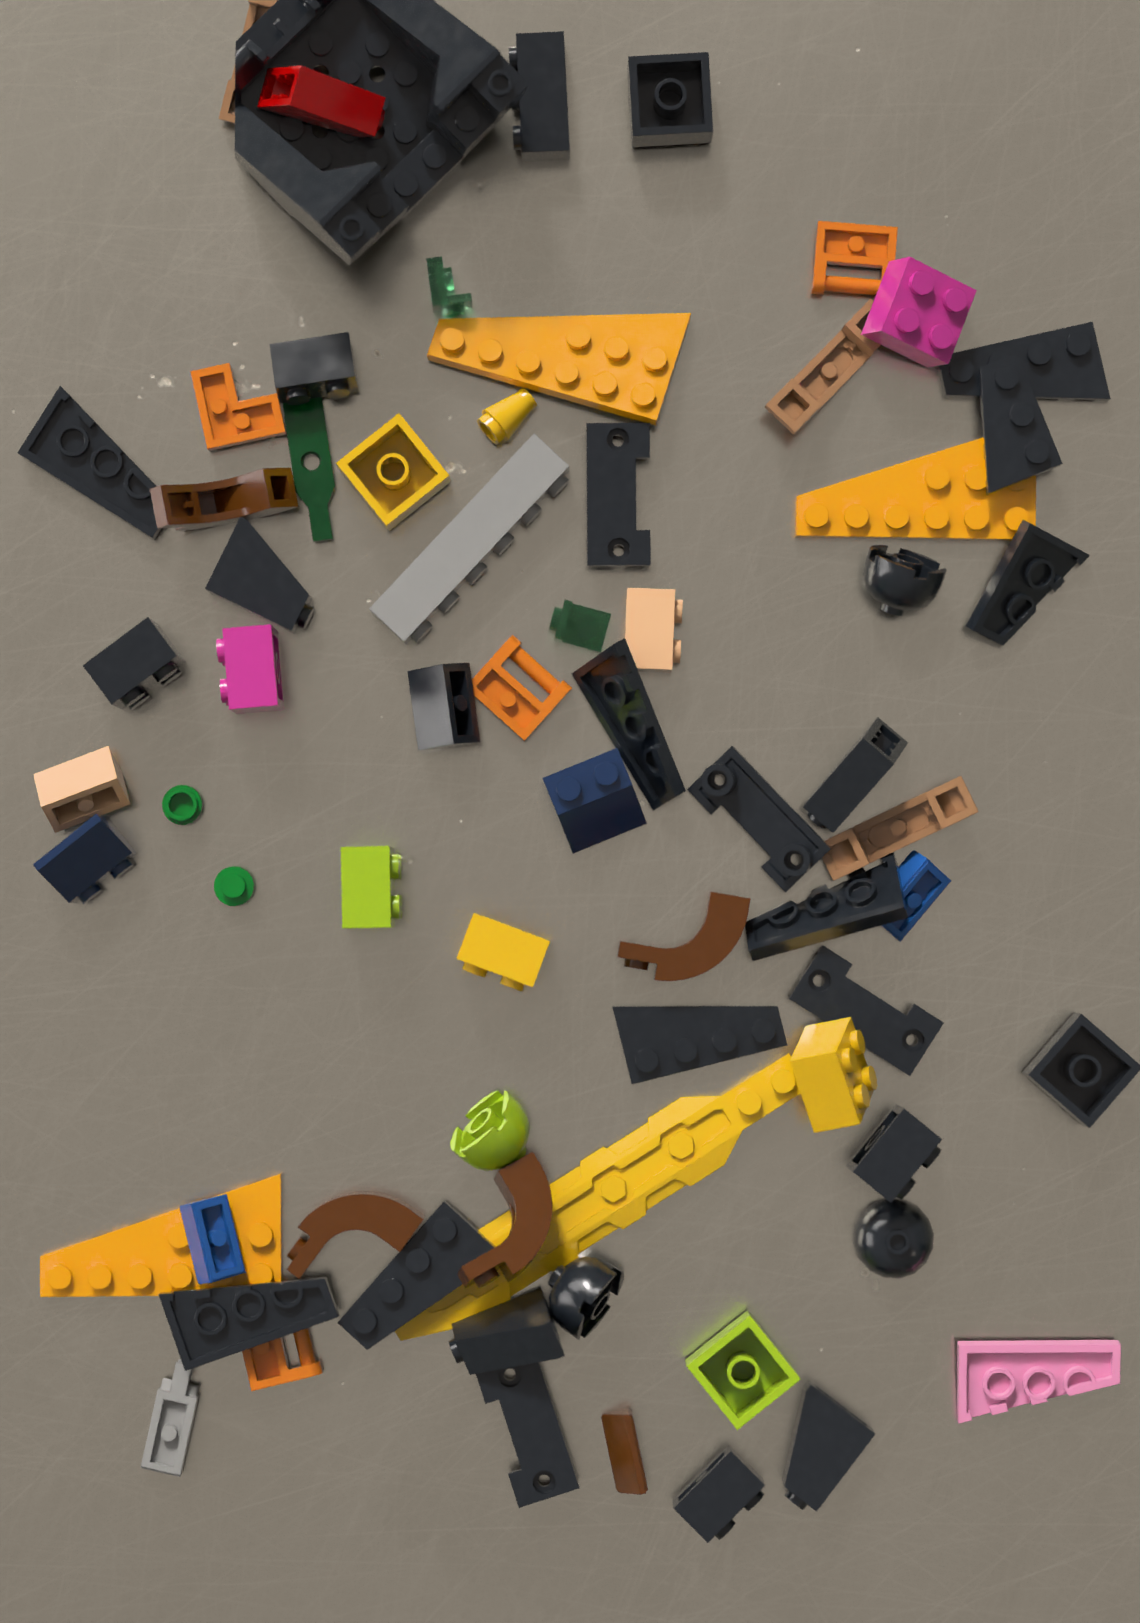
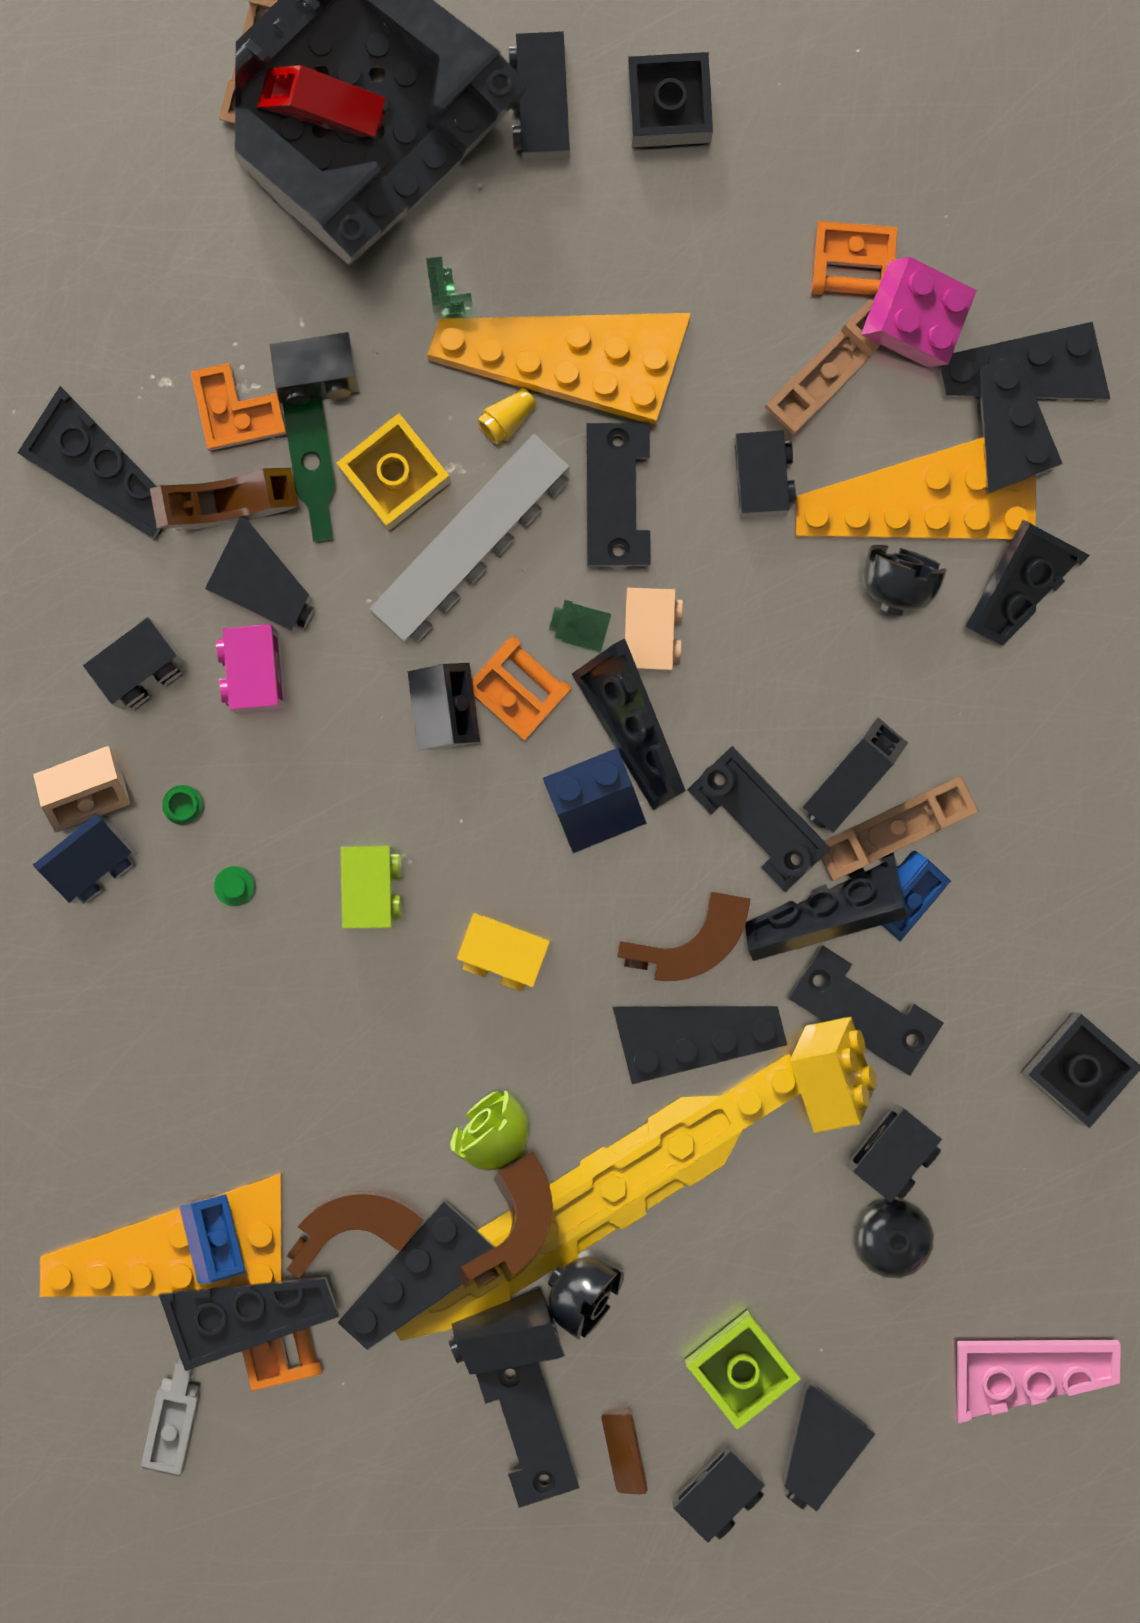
(763, 473): none -> black brick

